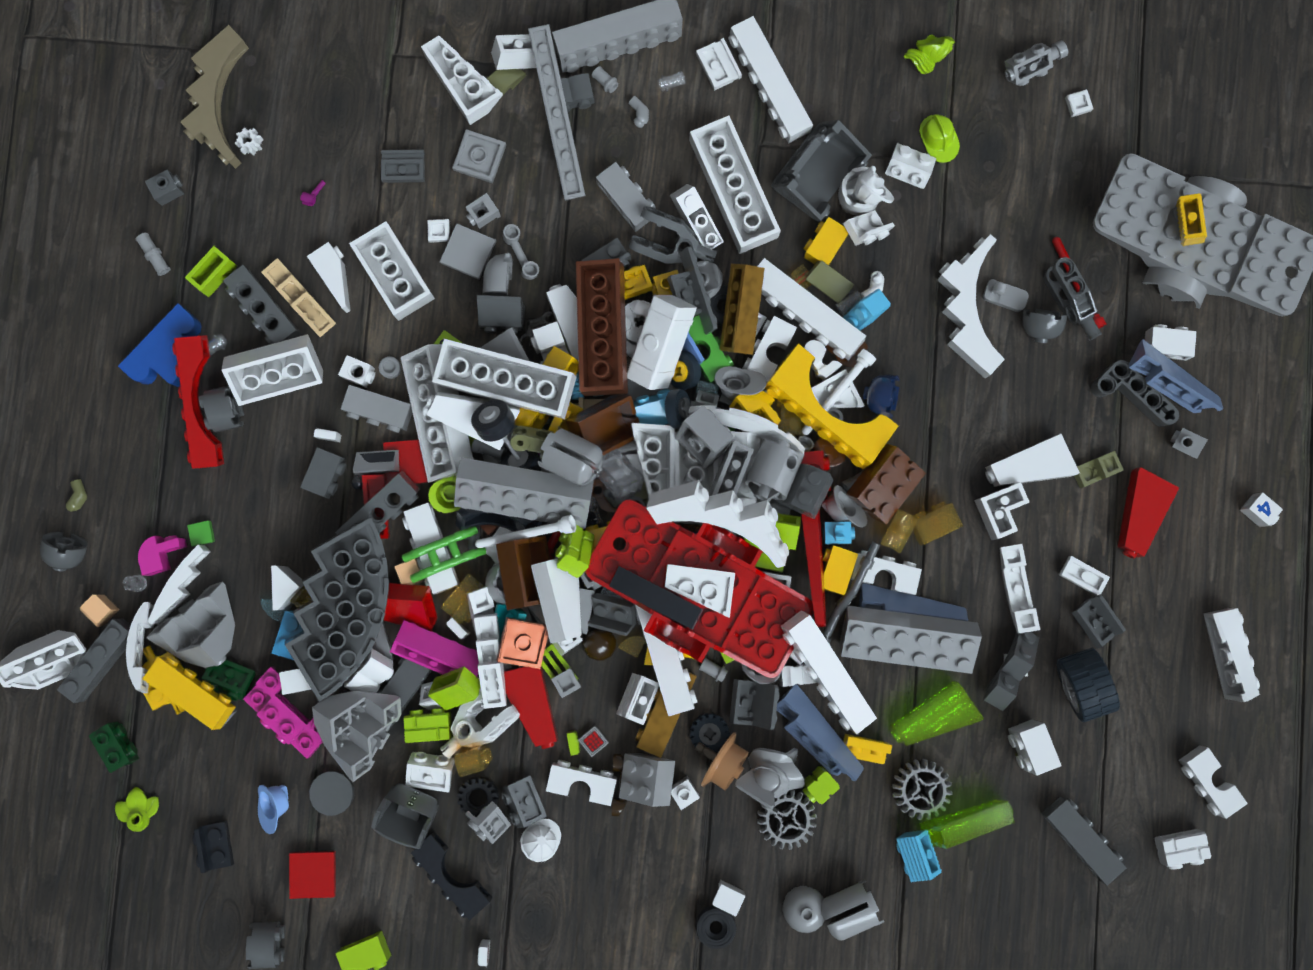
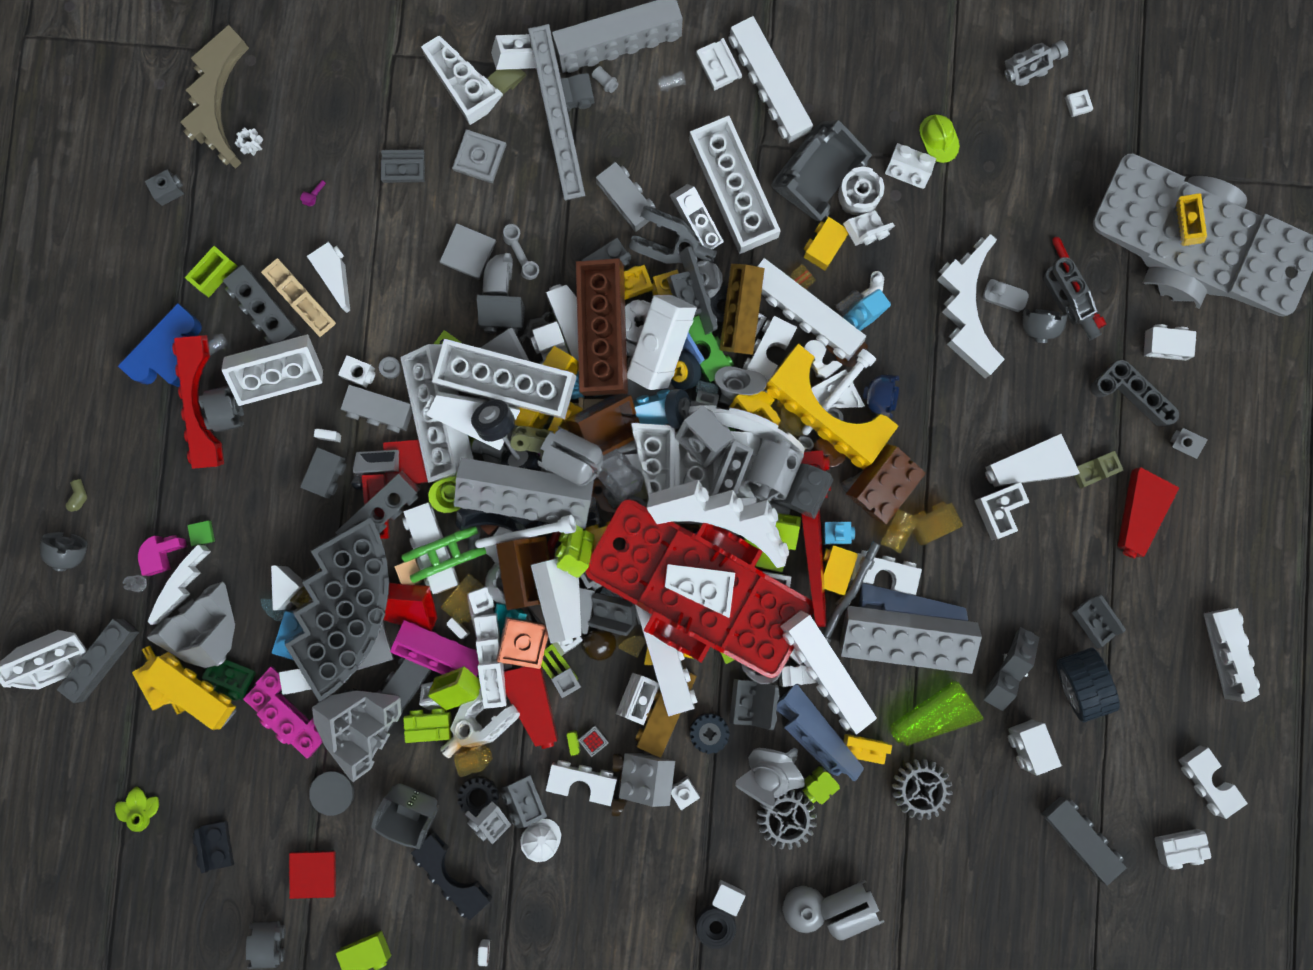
(99, 609): light nougat piece -> none
(114, 746): dark green bracket -> none
(134, 647): white slope -> none
(153, 254): light grey pin -> none
(271, 805): light blue piece -> none
(371, 673): white brick -> none
(392, 271): white brick -> none
(429, 771): white bracket -> none
(438, 230): white tile -> none
(482, 204): light grey brick -> none
(642, 112): light grey arm -> none
(656, 597): black slope -> none
(713, 670): light grey pin -> none
(726, 763): medium nougat piece -> none
(829, 281): olive slope -> none
(843, 508): light grey piece -> none
(871, 189): white piece -> none
(918, 855): medium azure brick -> none
(929, 52): lime hair -> none
(968, 823): clear neon green slope -> none
(1017, 589): white slope -> none
(1084, 576): white plate -> none
(1172, 379): sand blue wedge -> none
(1261, 510): white brick -> none

